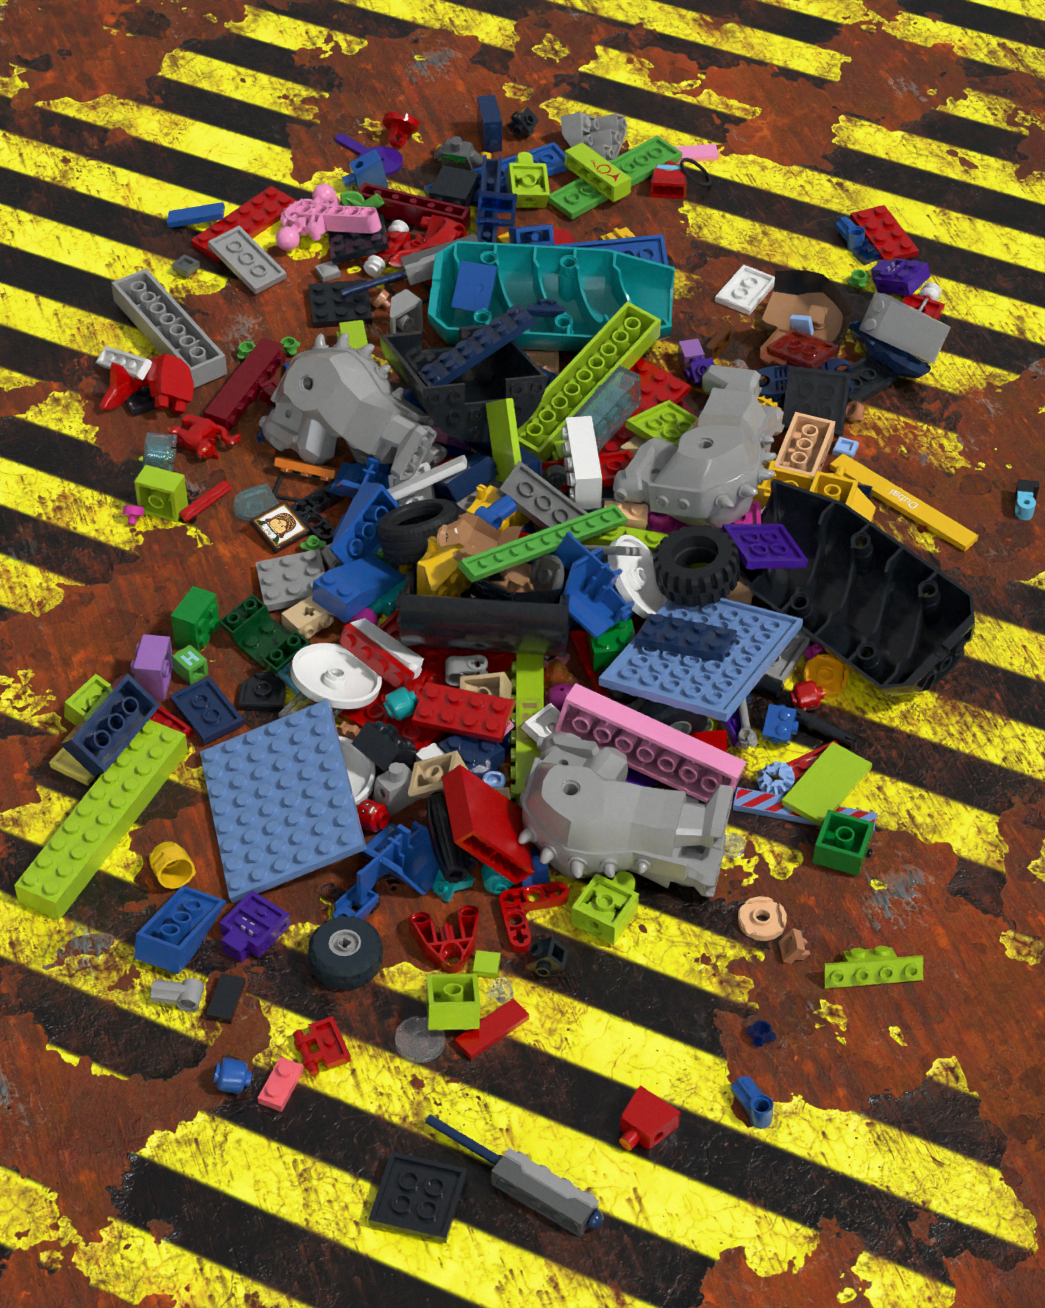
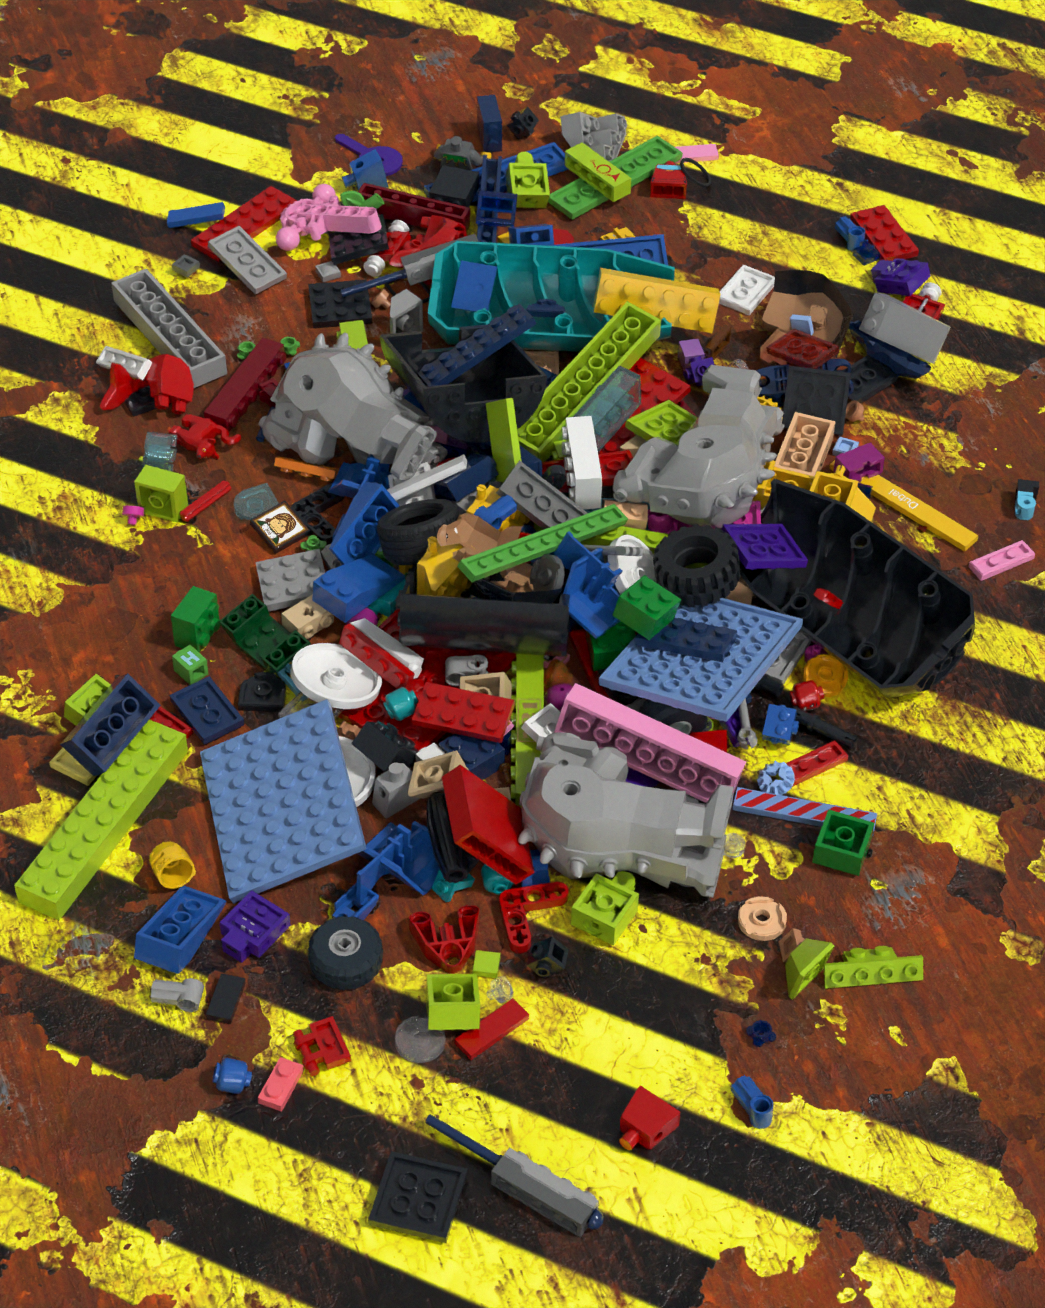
(153, 665): medium lavender brick -> none
(297, 475): black piece -> none
(373, 815): red head -> none
(399, 125): red tile -> none
(495, 779): medium blue tile -> none
(646, 607): none -> green brick
(679, 302): none -> yellow brick
(806, 964): none -> lime slope
(826, 783): lime tile -> none
(828, 597): none -> red tile
(858, 278): bright green plate -> none
(861, 462): none -> magenta brick
(1001, 560): none -> bright pink tile

